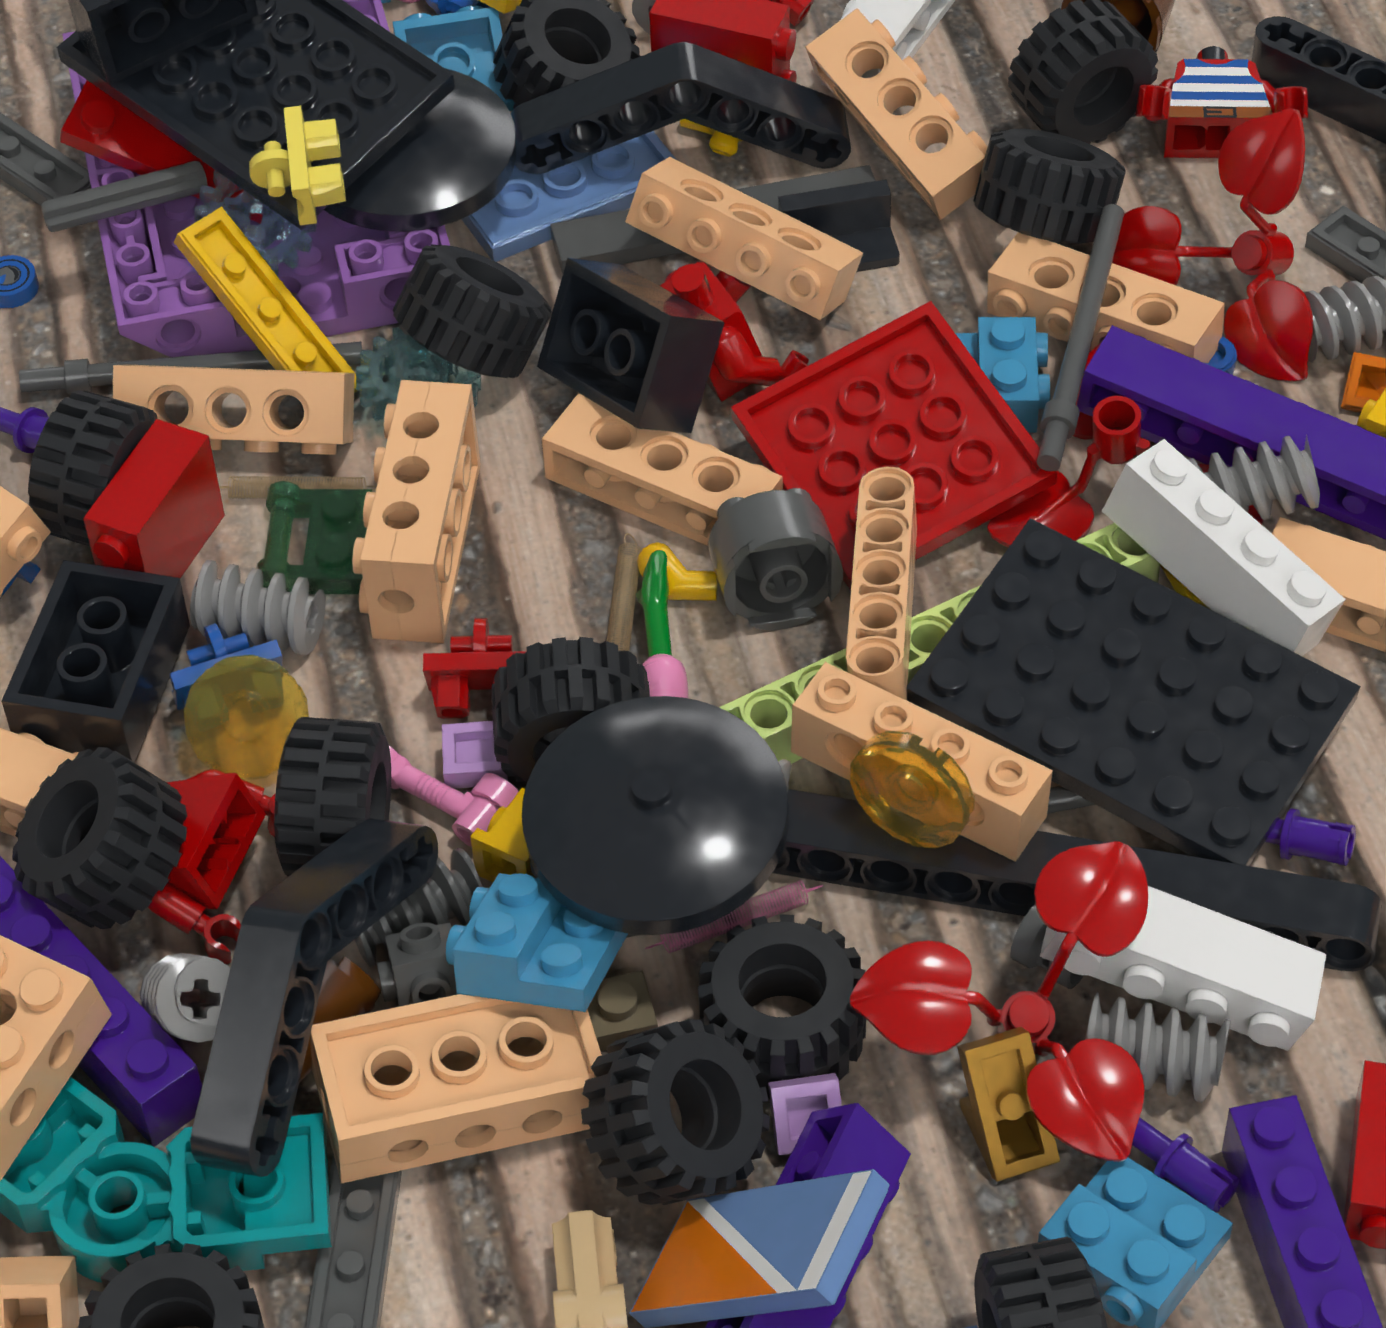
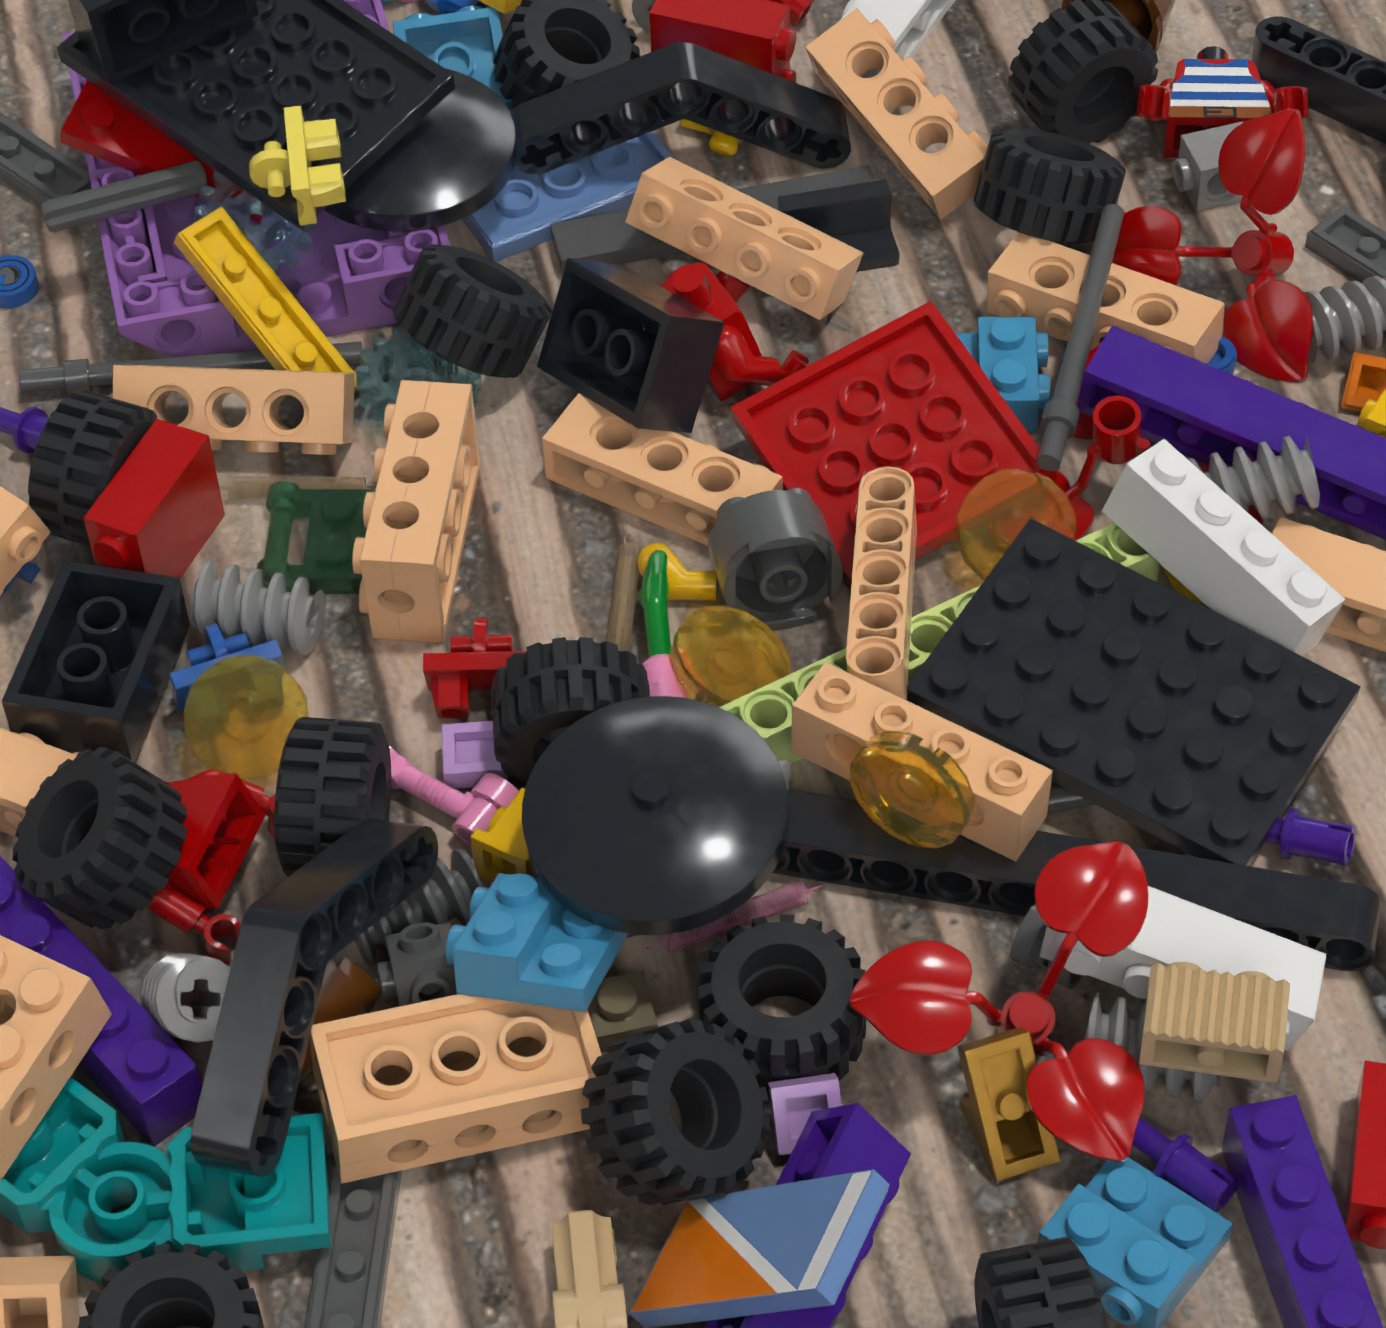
(726, 654): none -> clear yellow tile
(1000, 509): none -> clear yellow tile
(1198, 170): none -> light grey brick
(1215, 1022): none -> tan brick

